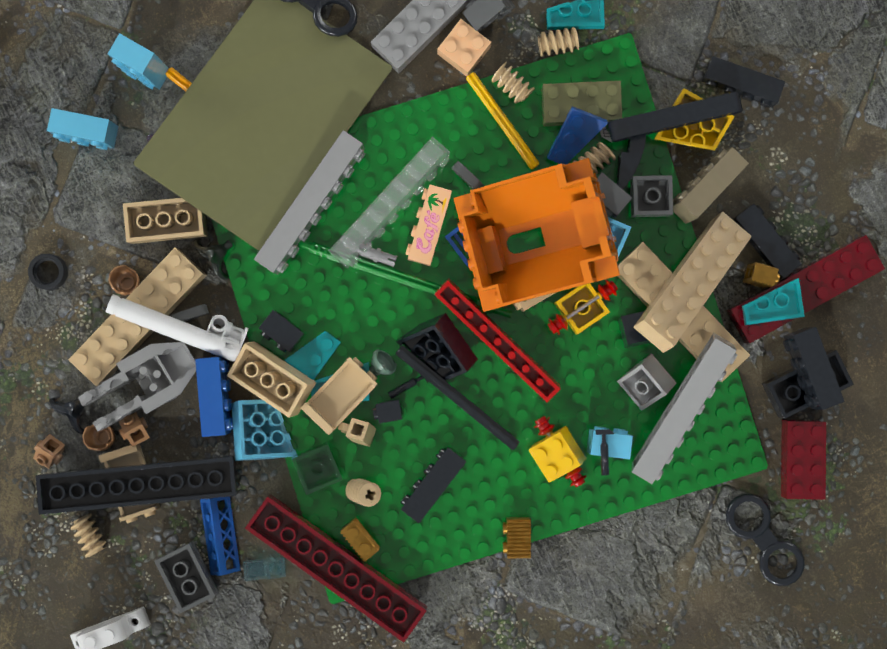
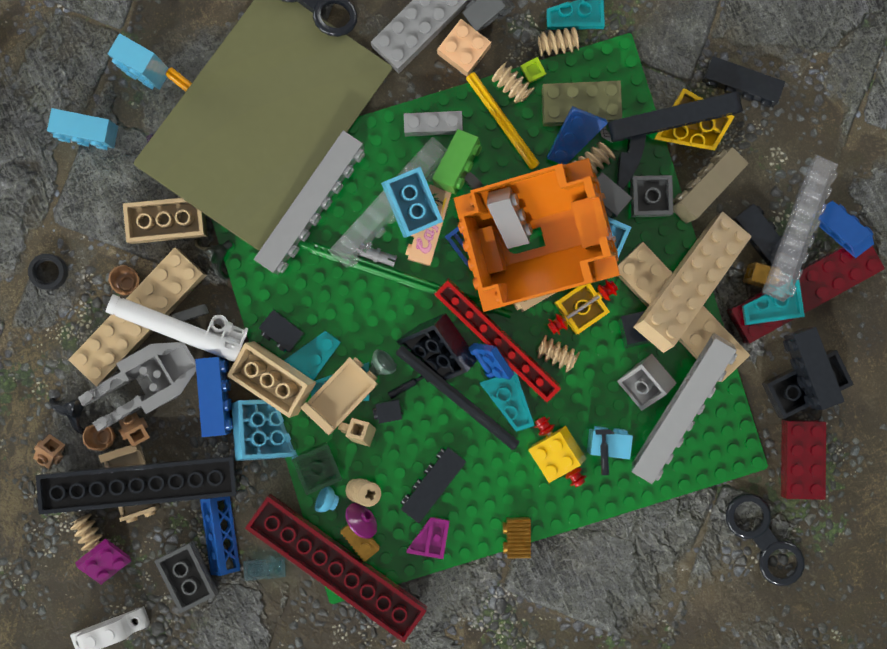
(103, 561): none -> magenta plate
(326, 500): none -> medium azure piece
(361, 520): none -> magenta dish
(412, 202): none -> medium azure brick
(431, 539): none -> magenta wing
(432, 123): none -> light grey brick
(457, 162): none -> bright green brick
(491, 361): none -> blue plate
(509, 217): none -> light grey brick
(510, 400): none -> teal wing
(533, 70): none -> lime plate
(557, 354): none -> tan piece
(800, 229): none -> clear brick
(846, 229): none -> blue brick

